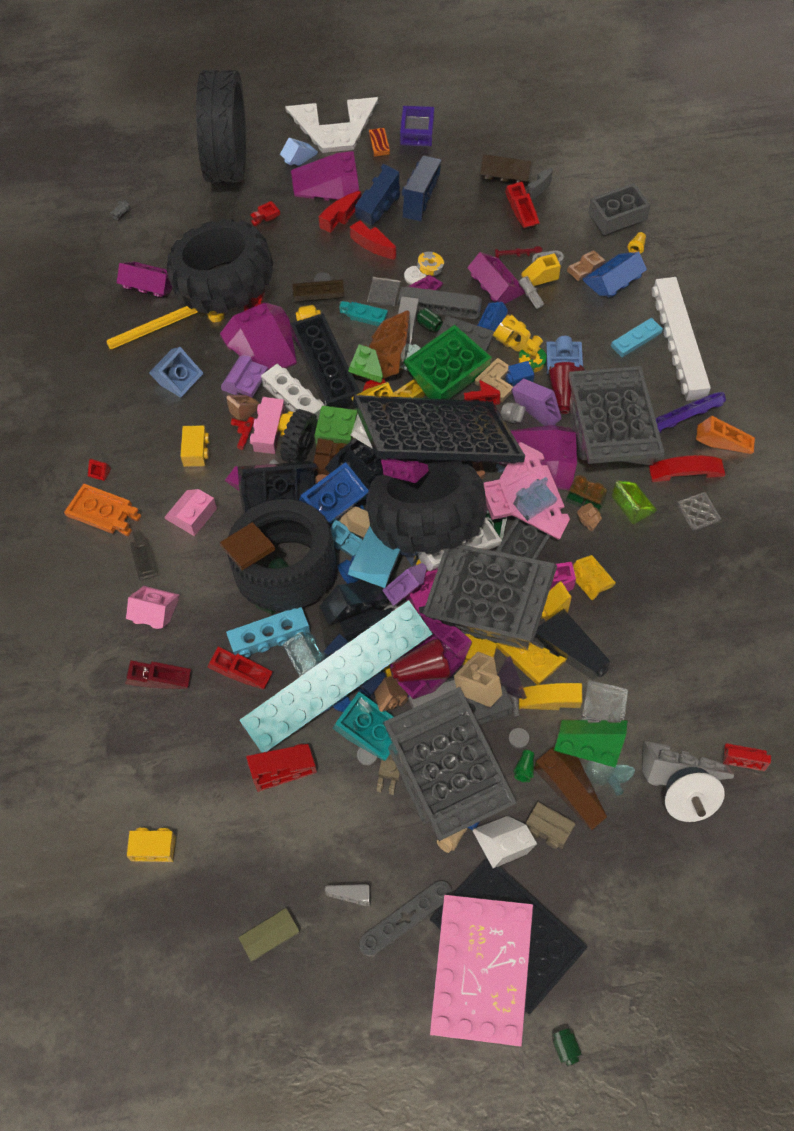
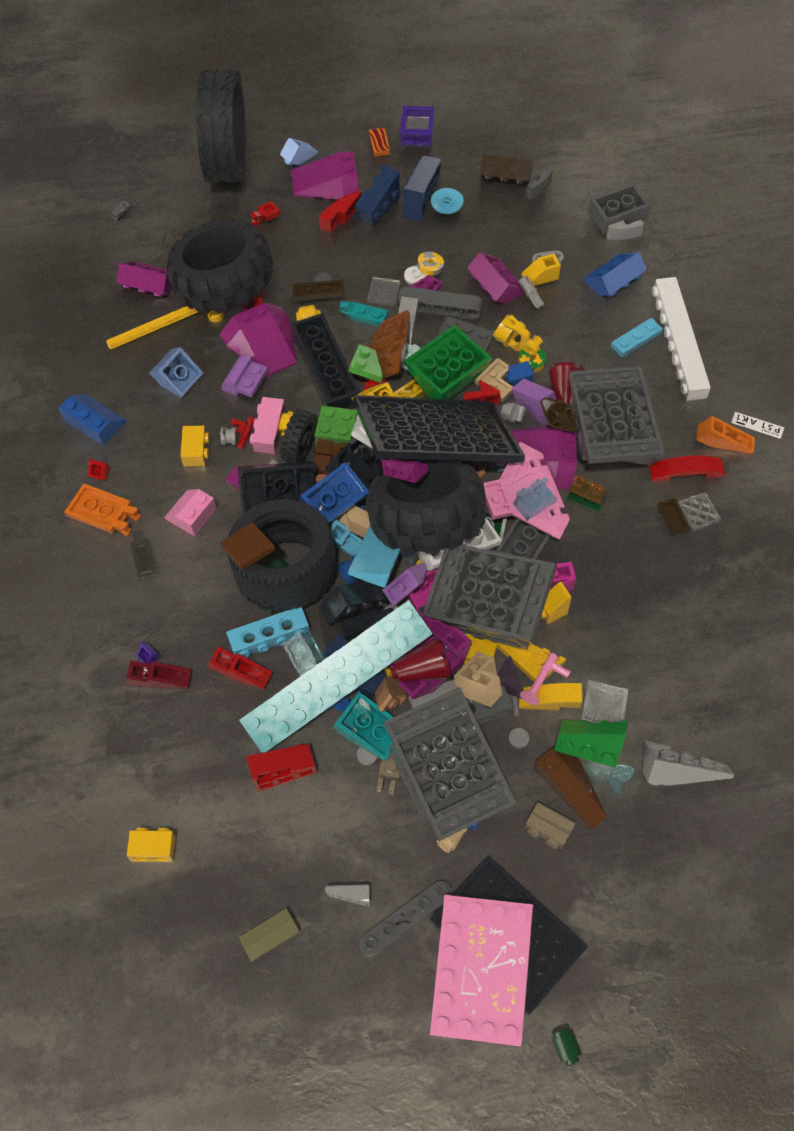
(91, 417): none -> blue slope
(146, 653): none -> dark purple slope
(151, 607): bright pink slope -> none
(229, 435): none -> light grey wheel
(242, 406): medium nougat slope -> none
(283, 386): white brick -> none
(334, 136): white wing -> none
(372, 240): red slope -> none
(429, 320): dark green brick -> none
(447, 201): none -> medium azure dish
(493, 315): blue slope -> none
(504, 840): white slope -> none
(518, 251): dark red piece -> none
(522, 205): red slope -> none
(525, 767): green cone -> none
(531, 695): none -> bright pink piece
(559, 414): none -> dark brown hat
(563, 351): medium blue plate -> none
(567, 639): black slope -> none
(587, 264): medium nougat slope -> none
(589, 516): medium nougat piece -> none
(592, 576): yellow bracket -> none
(621, 231): none -> light grey slope
(632, 501): clear neon green slope -> none
(637, 243): yellow cone -> none
(673, 517): none -> dark brown tile
(693, 794): white piece -> none
(697, 407): dark purple piece -> none
(746, 757): red bracket -> none
(757, 425): none -> white sticker

